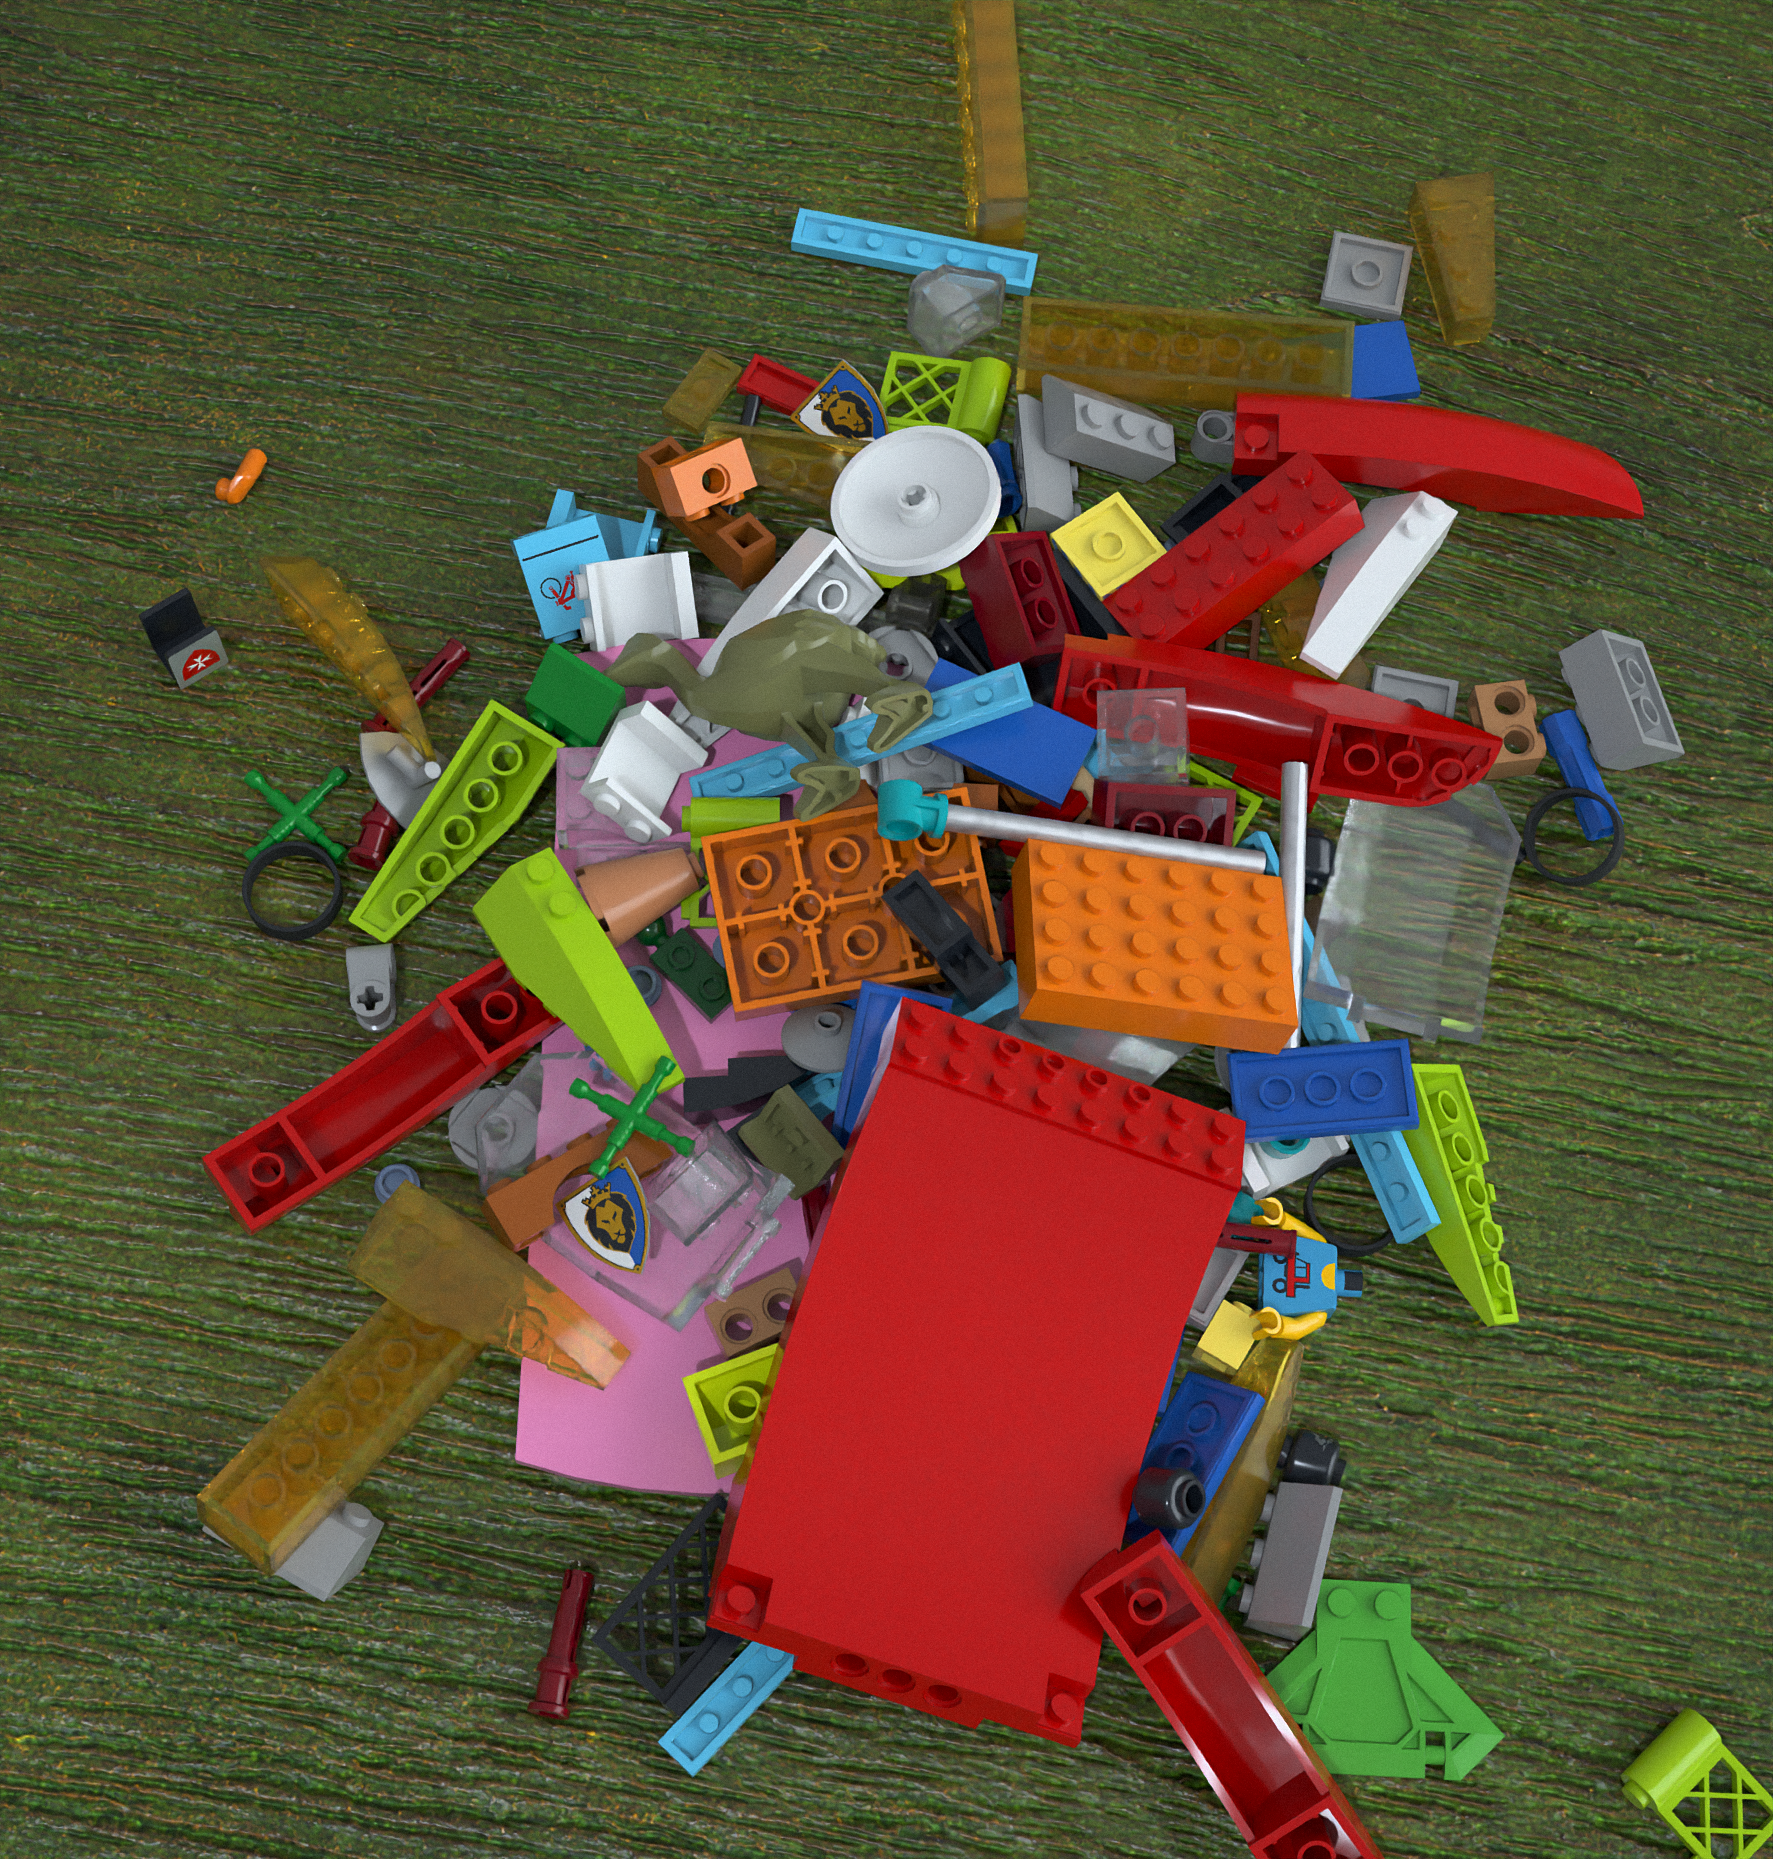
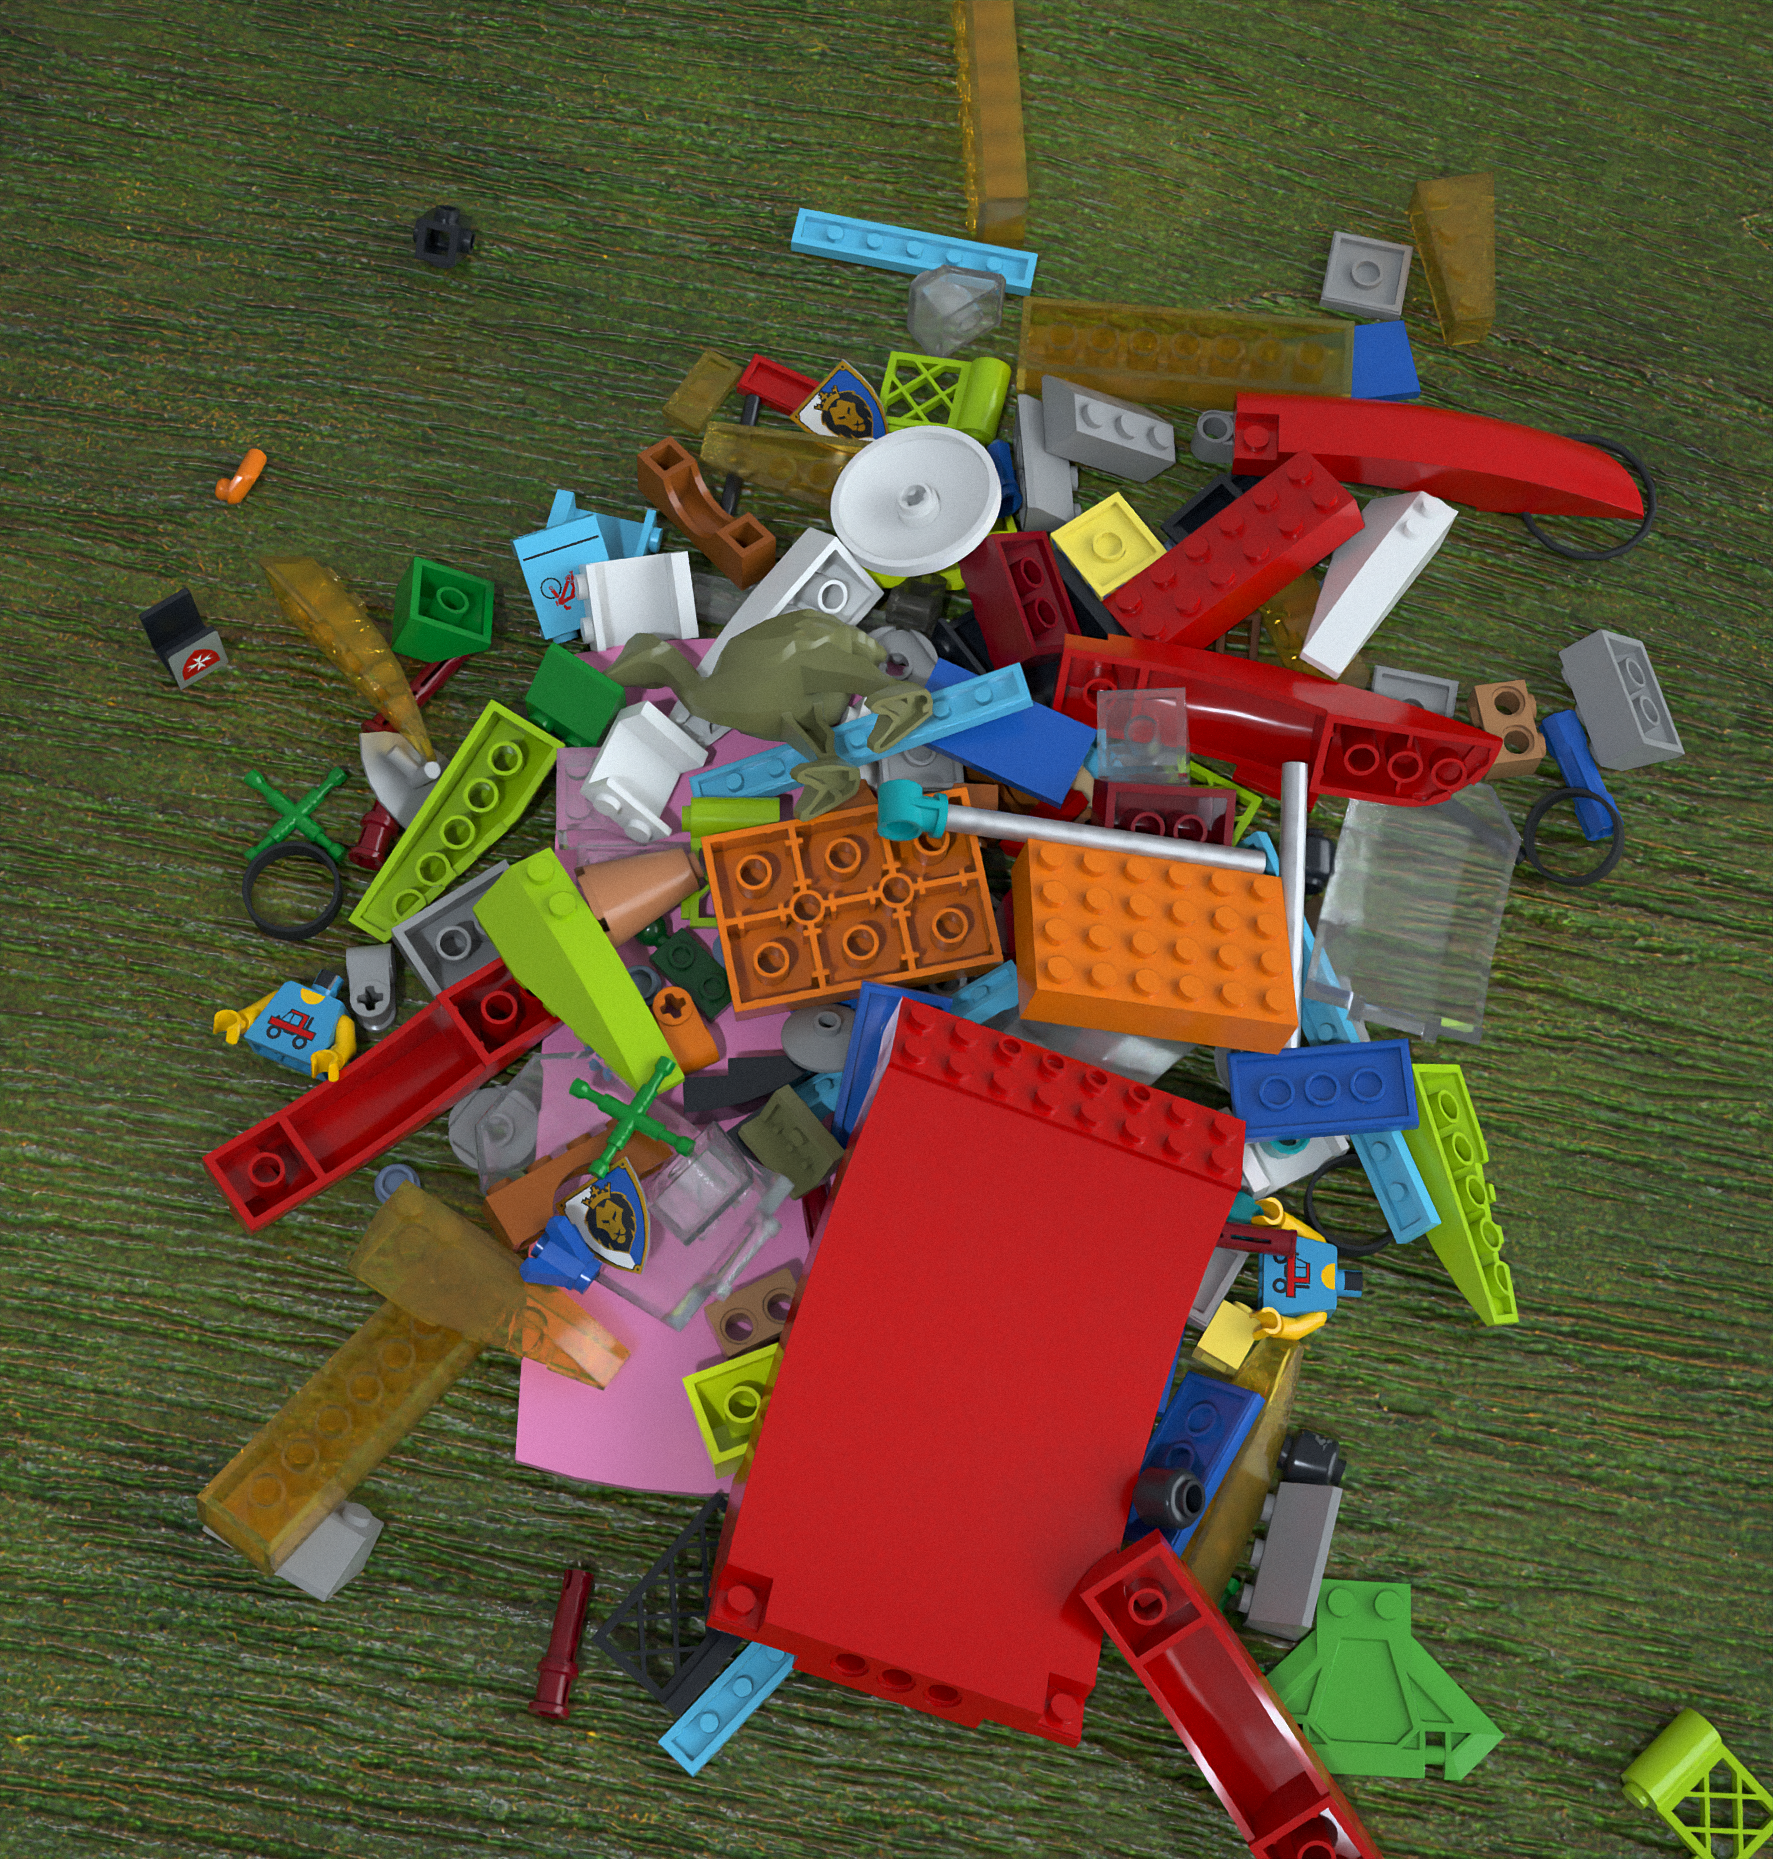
(297, 1027): none -> torso
(432, 242): none -> black brick
(441, 612): none -> green slope
(446, 938): none -> light grey slope
(561, 1258): none -> blue rock
(681, 478): orange brick -> none
(685, 1035): none -> orange piece
(945, 940): black slope -> none
(1652, 507): none -> black piece

